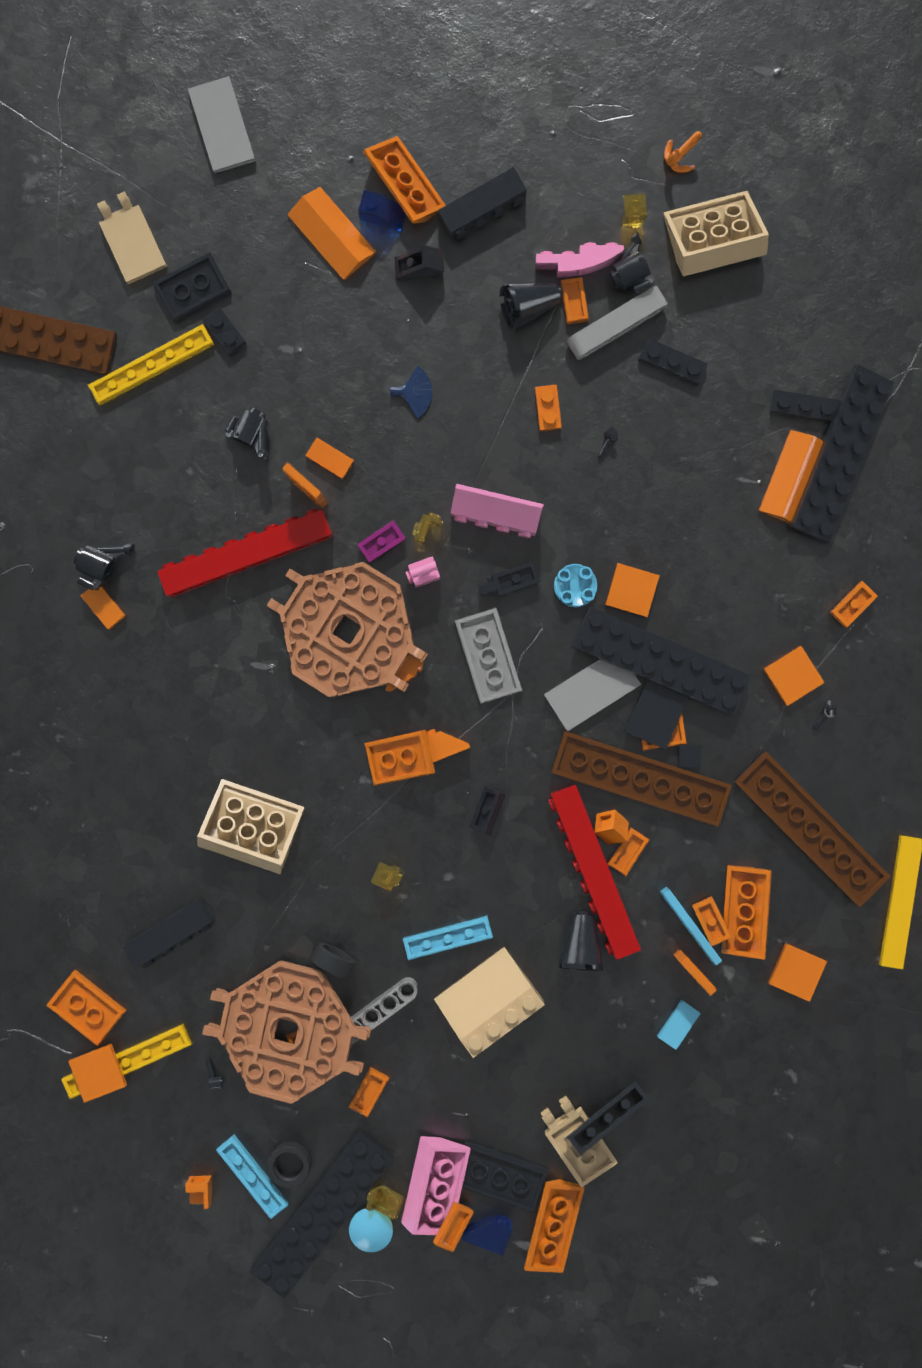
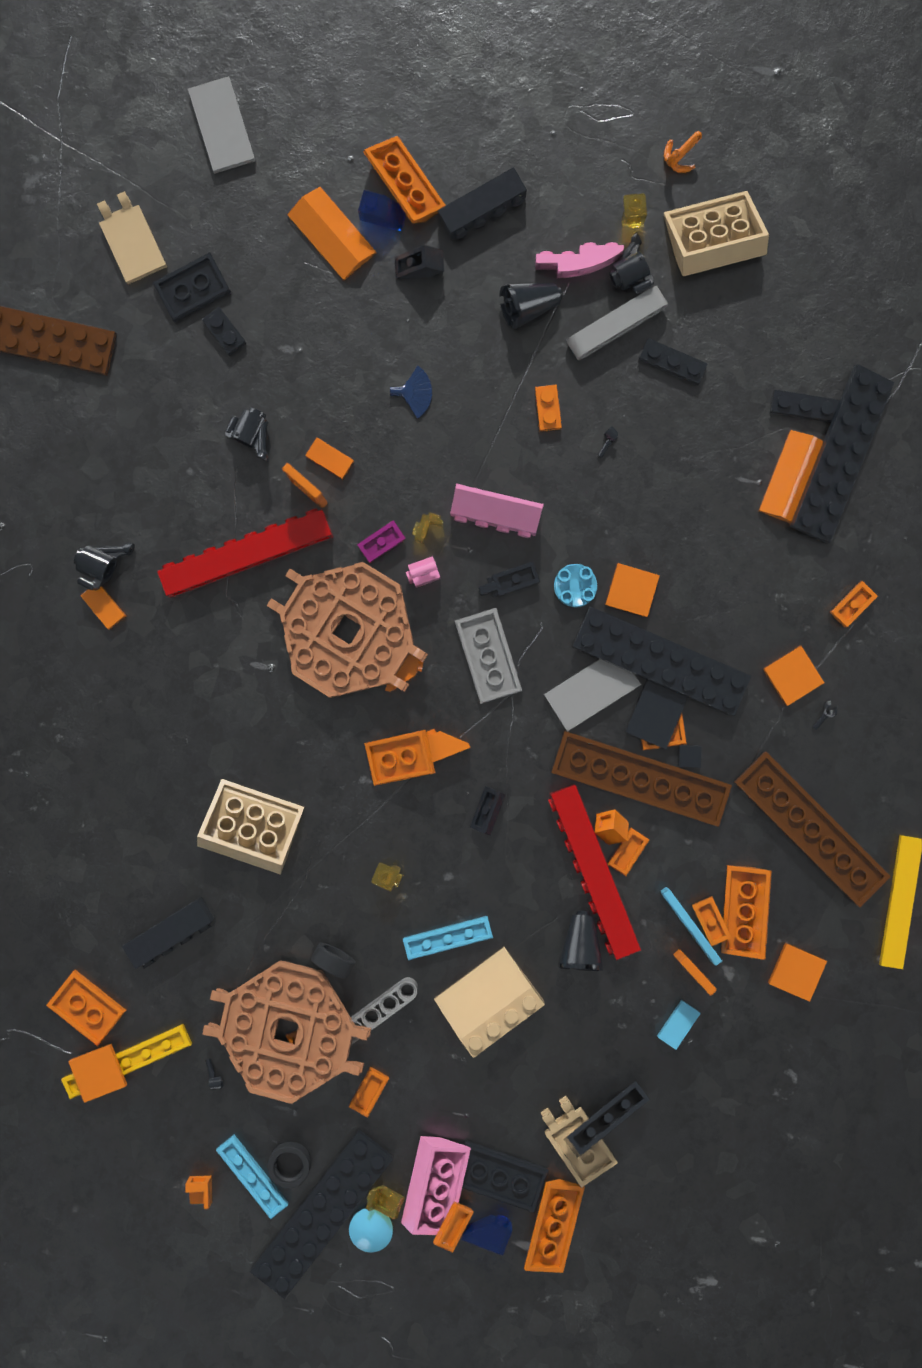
(151, 364): yellow tile -> none
(574, 300): orange tile -> none

